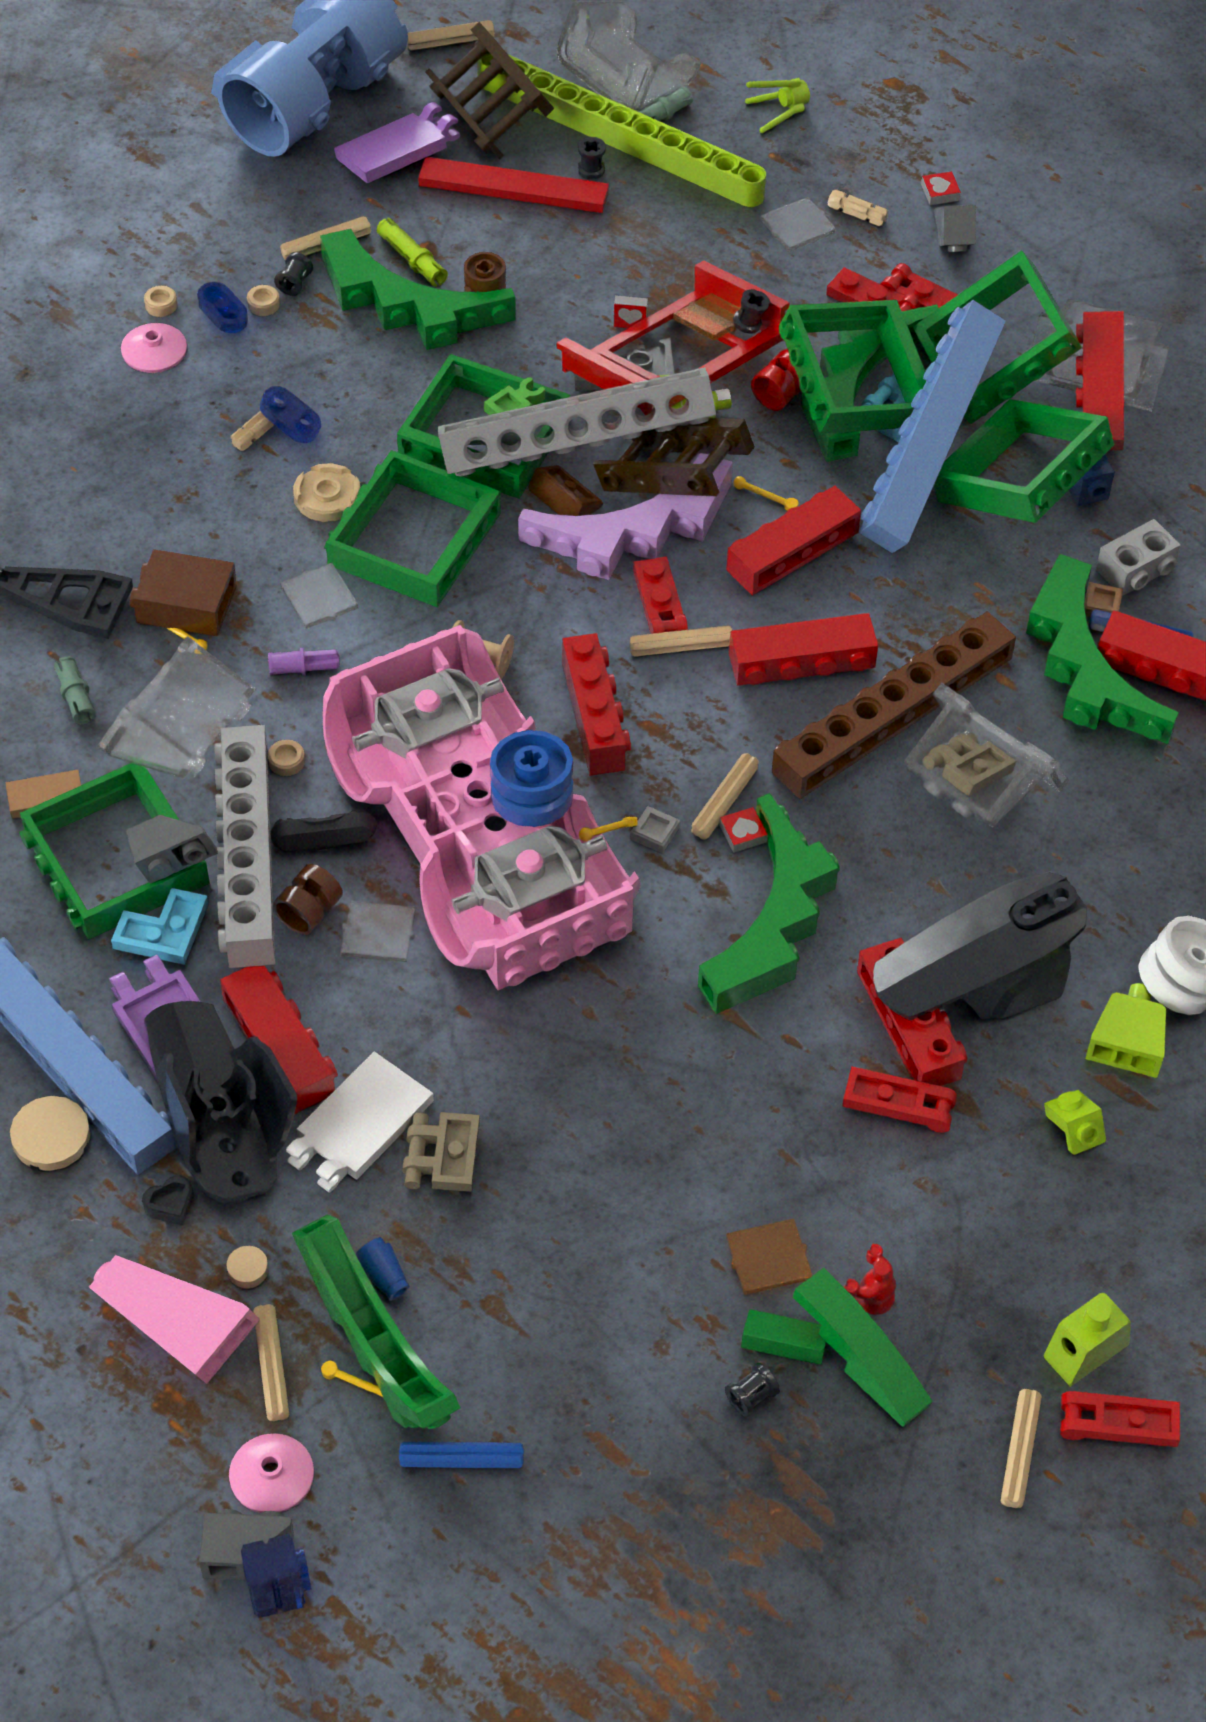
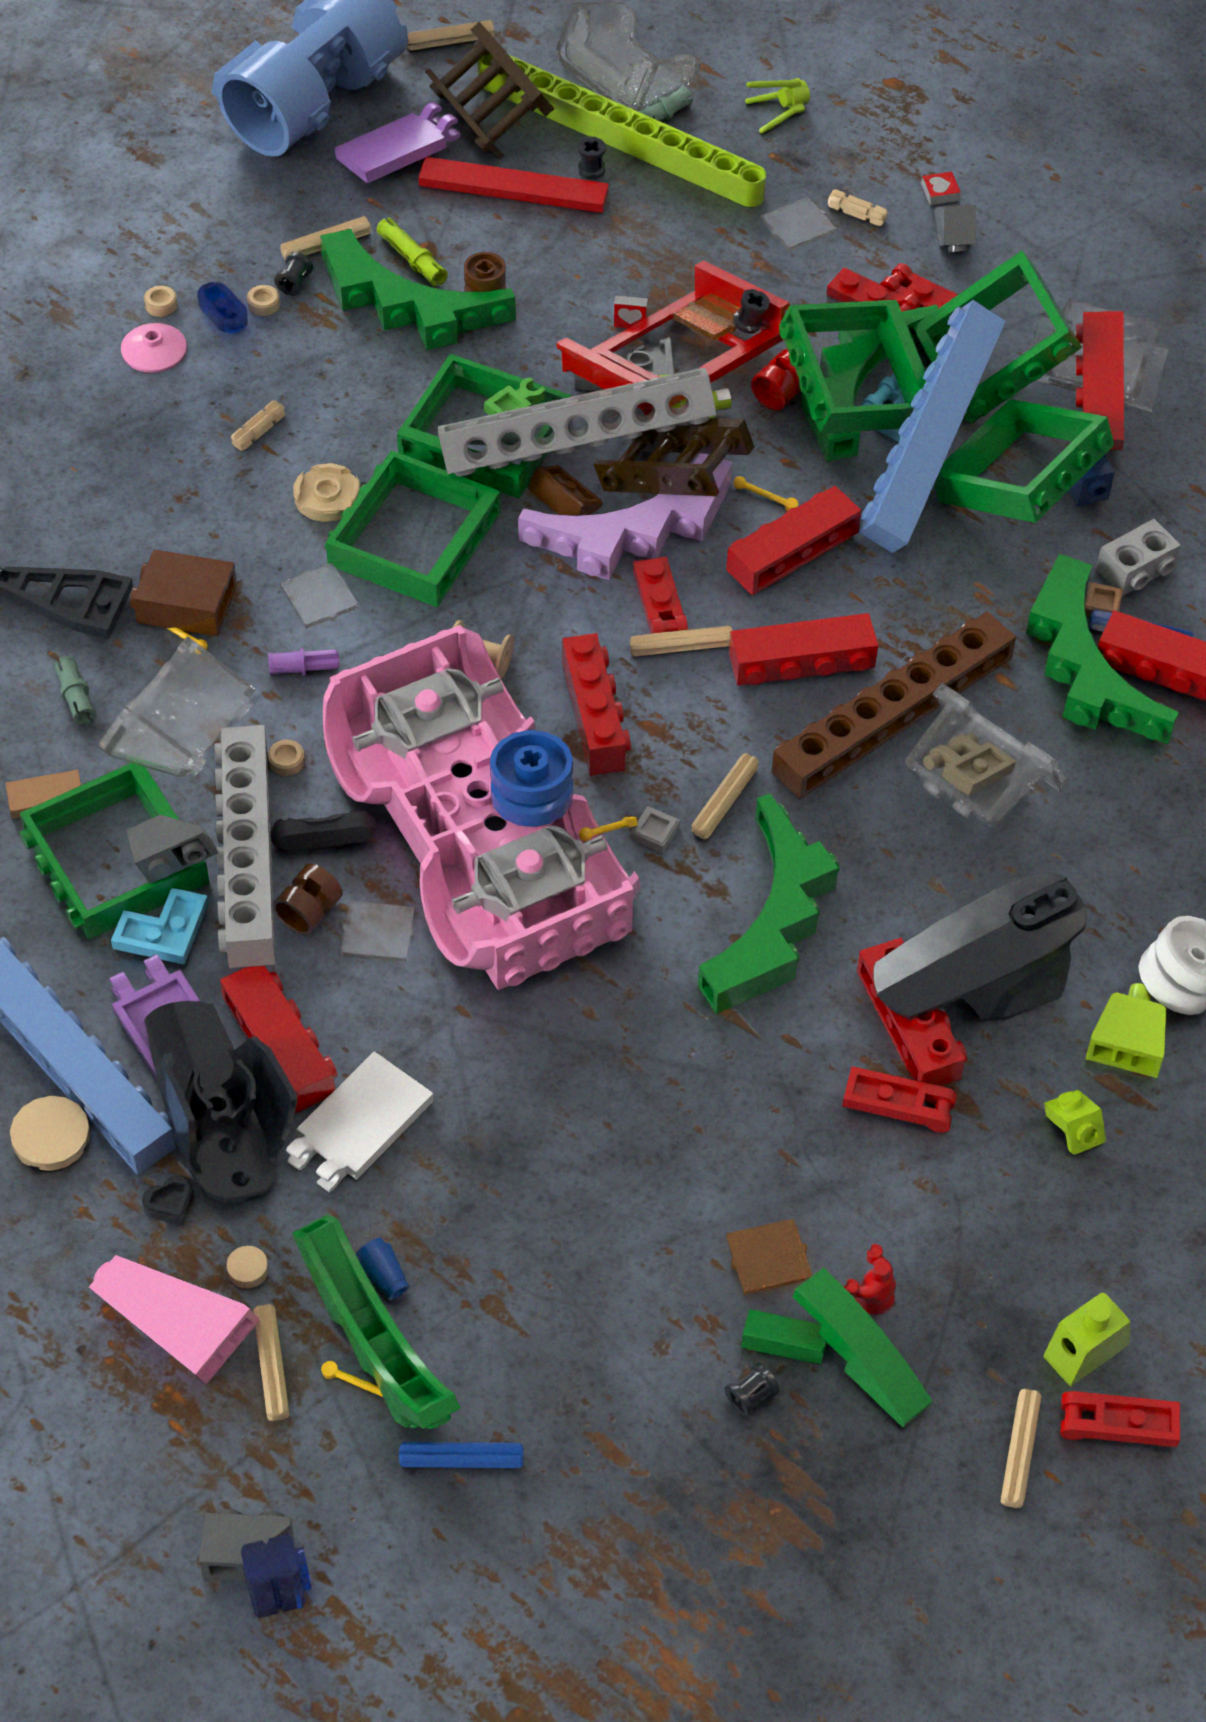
(276, 1489): bright pink dish -> none
(288, 414): clear blue plate -> none
(454, 1153): dark tan plate -> none
(743, 829): tile -> none

